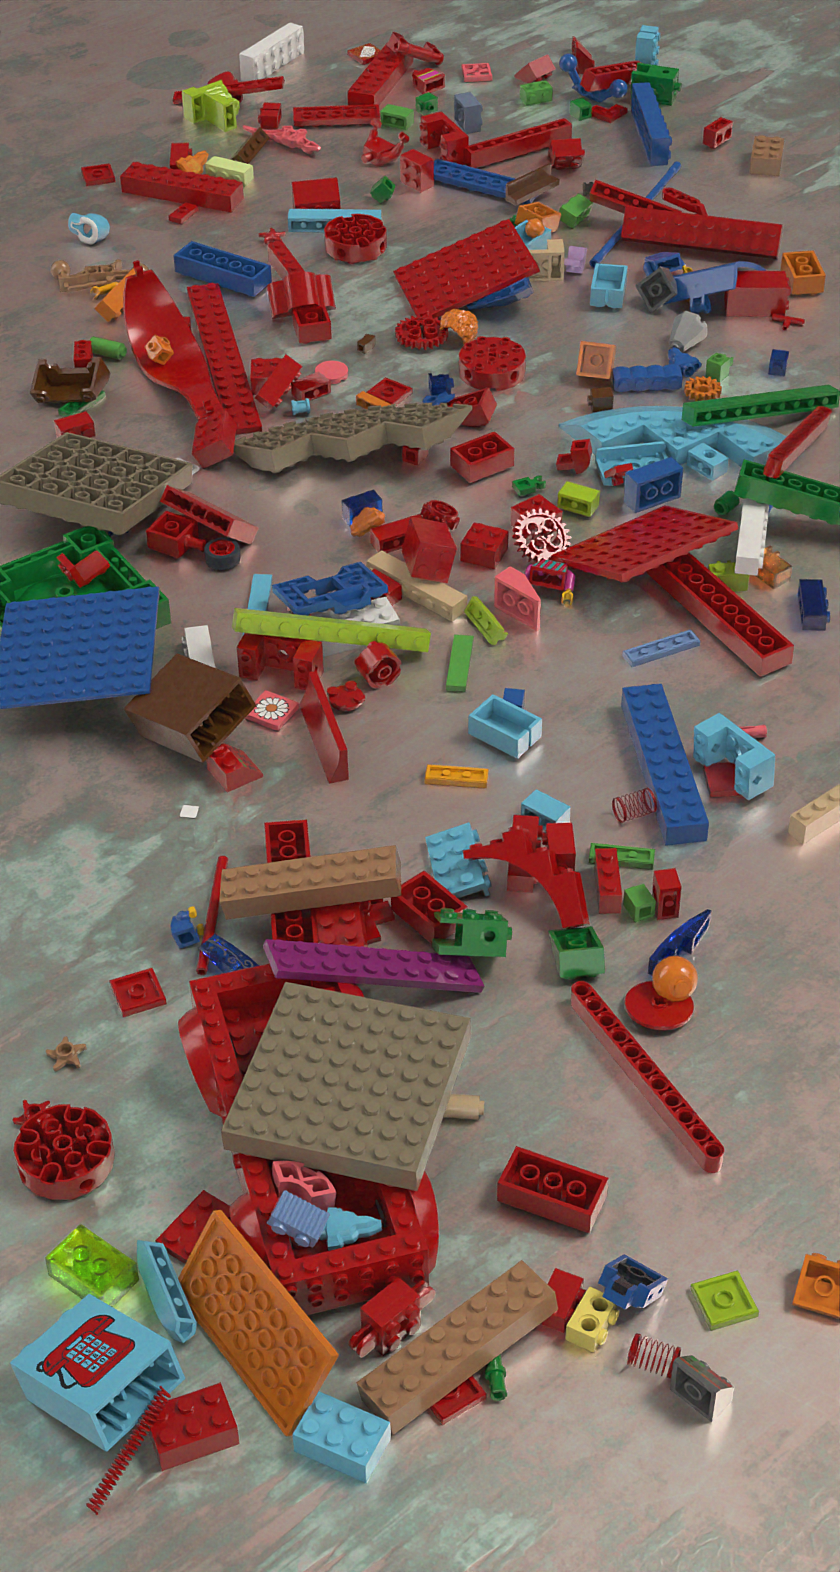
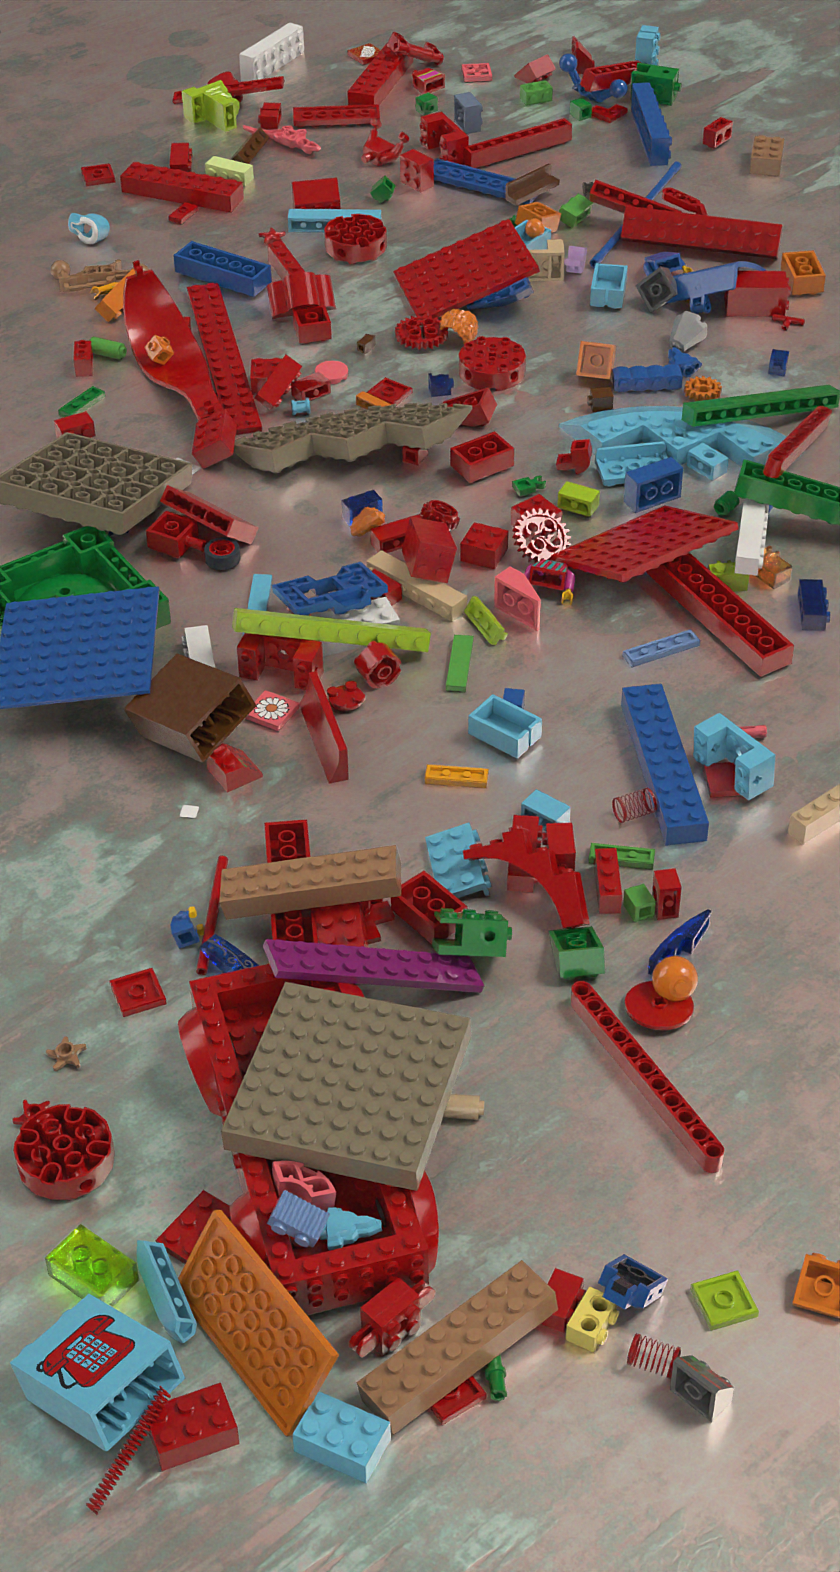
(69, 384): reddish brown windscreen -> none
(85, 570): red bracket -> none
(193, 163): orange rock -> none
(397, 117): bright green brick -> none
(441, 398): blue plate -> none
(552, 1189): red brick -> none
(566, 153): red bracket -> none
(617, 473): red plate -> none
(718, 366): bright green brick -> none

